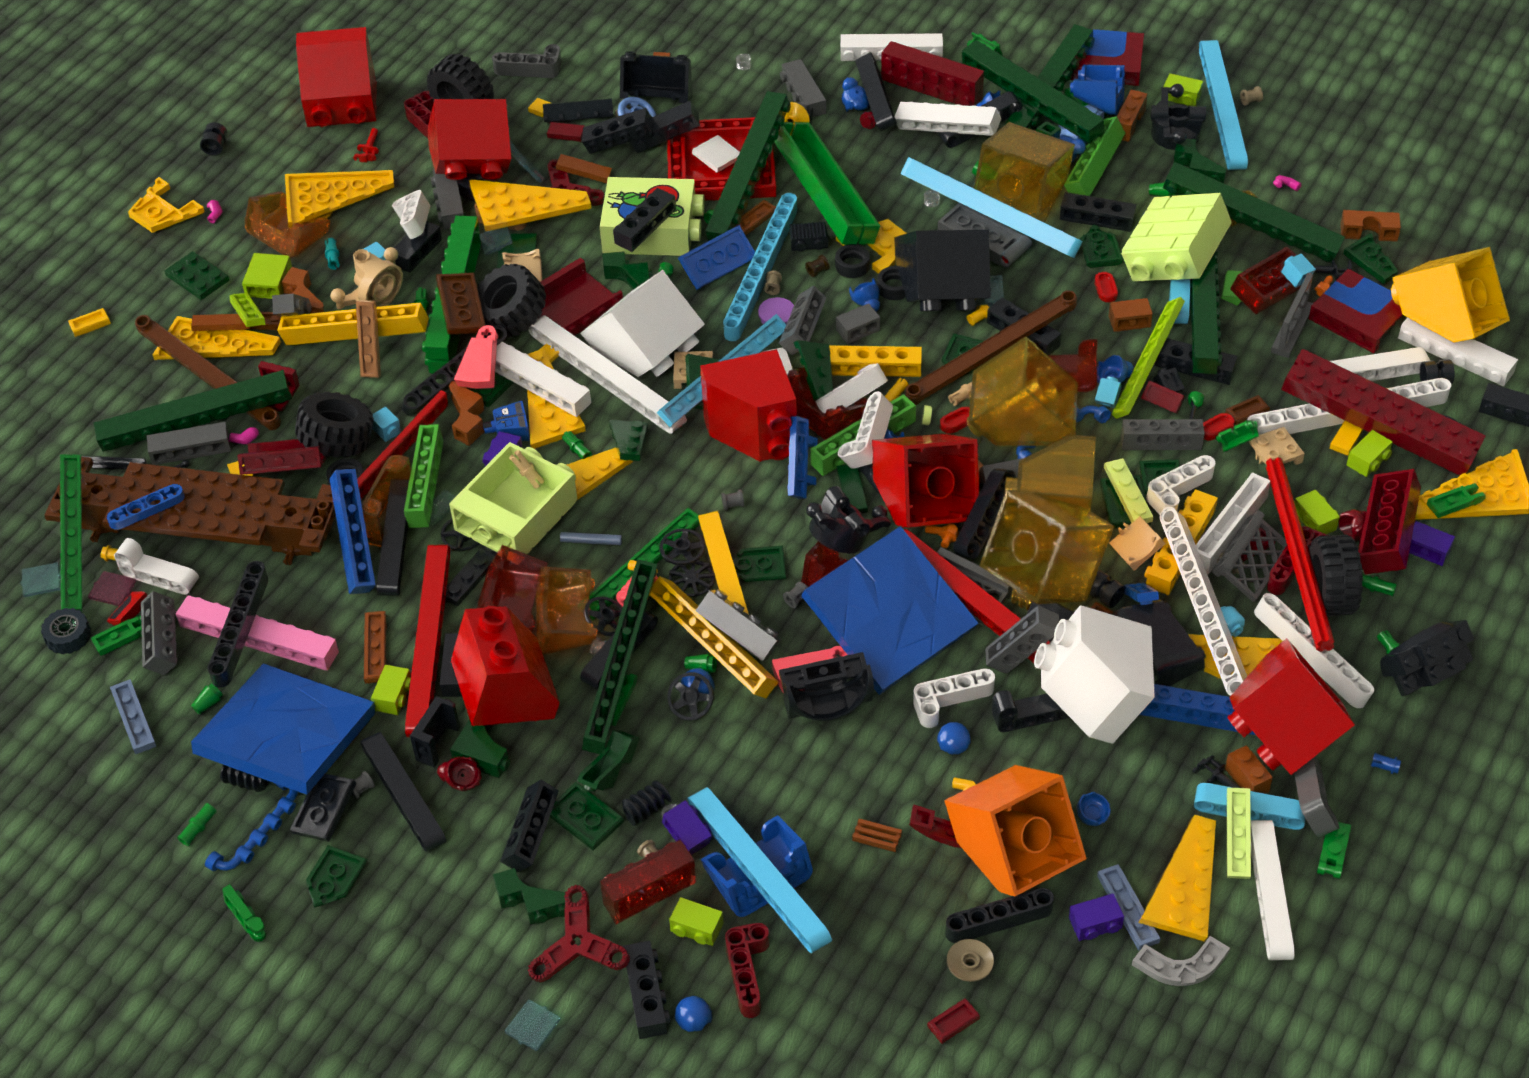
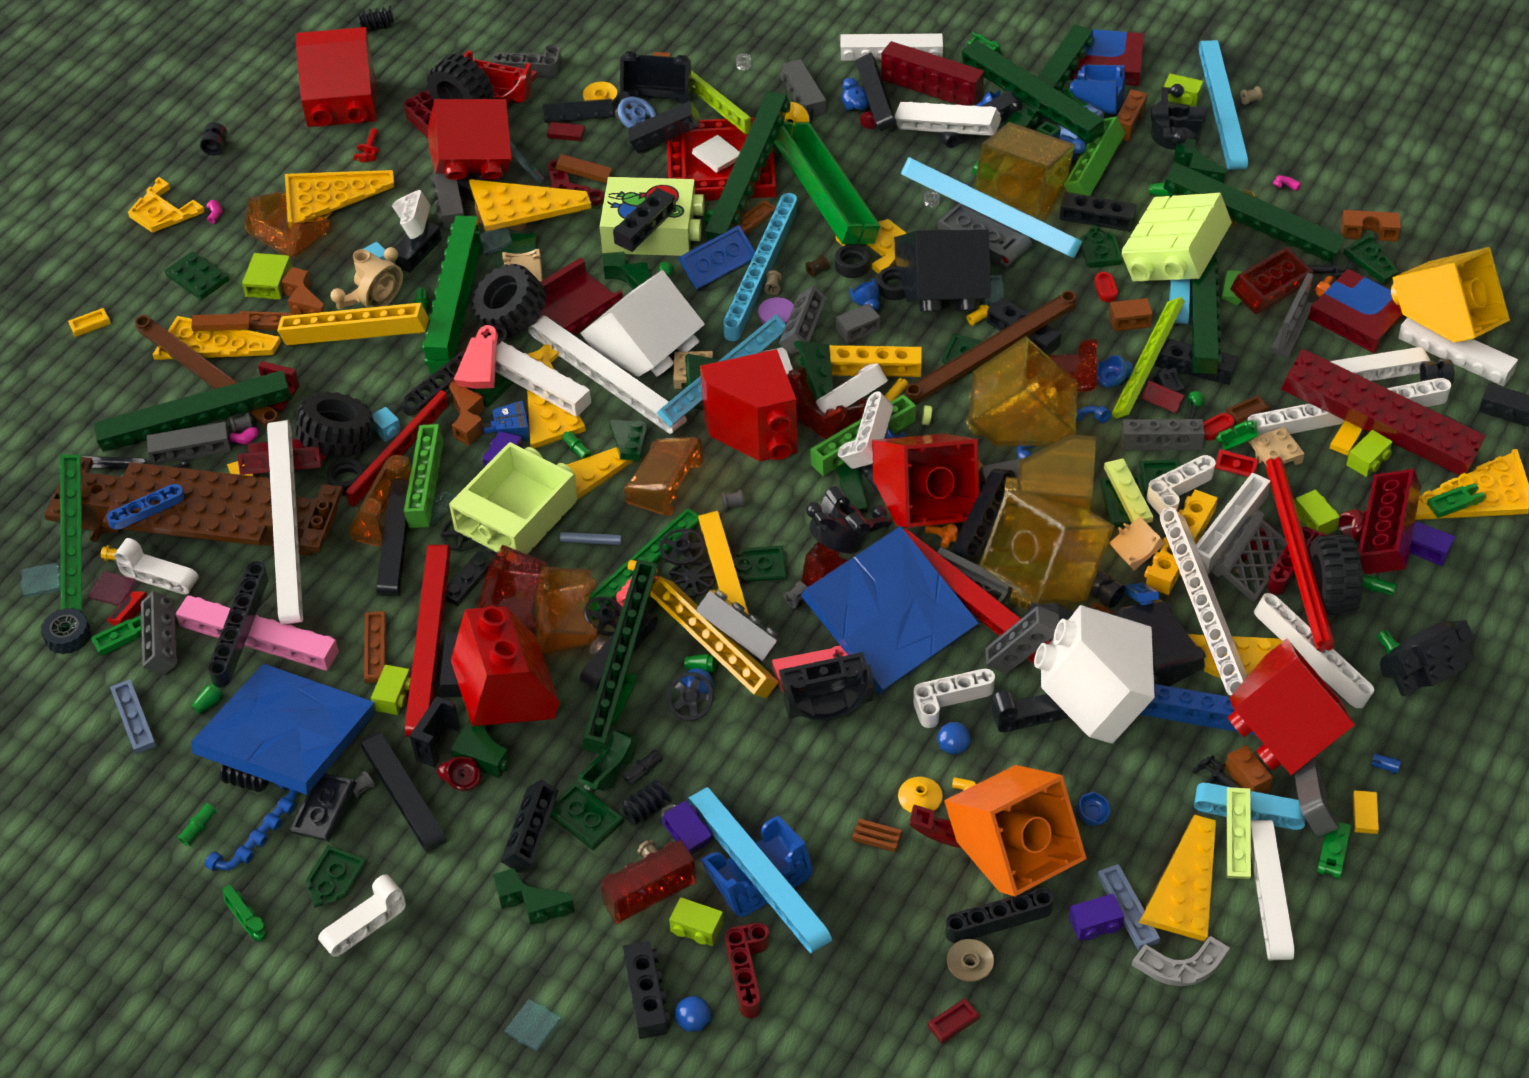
(241, 422): none -> dark grey bush
(247, 309): lime tile -> none
(285, 523): none -> white beam
(290, 305): dark grey brick -> none
(332, 253): teal pin -> none
(352, 531): blue brick -> none
(364, 919): none -> white beam
(368, 338): medium nougat tile -> none
(376, 18): none -> black piece
(460, 303): reddish brown tile -> none
(507, 81): none -> red piece
(526, 469): tan pin -> none
(537, 107): yellow tile -> none
(565, 950): dark red piece -> none
(600, 90): none -> yellow dish
(617, 130): black brick -> none
(642, 767): none -> black axle
(662, 473): none -> clear orange windscreen
(720, 104): none -> lime tile
(798, 458): blue hinge -> none
(808, 236): black brick -> none
(909, 795): none -> yellow dish
(955, 420): red tile -> none
(961, 394): tan pin -> none
(1108, 392): medium azure brick -> none
(1233, 619): medium azure head -> none
(1236, 463): none -> red slope
(1297, 269): medium azure brick -> none
(1365, 812): none -> yellow tile

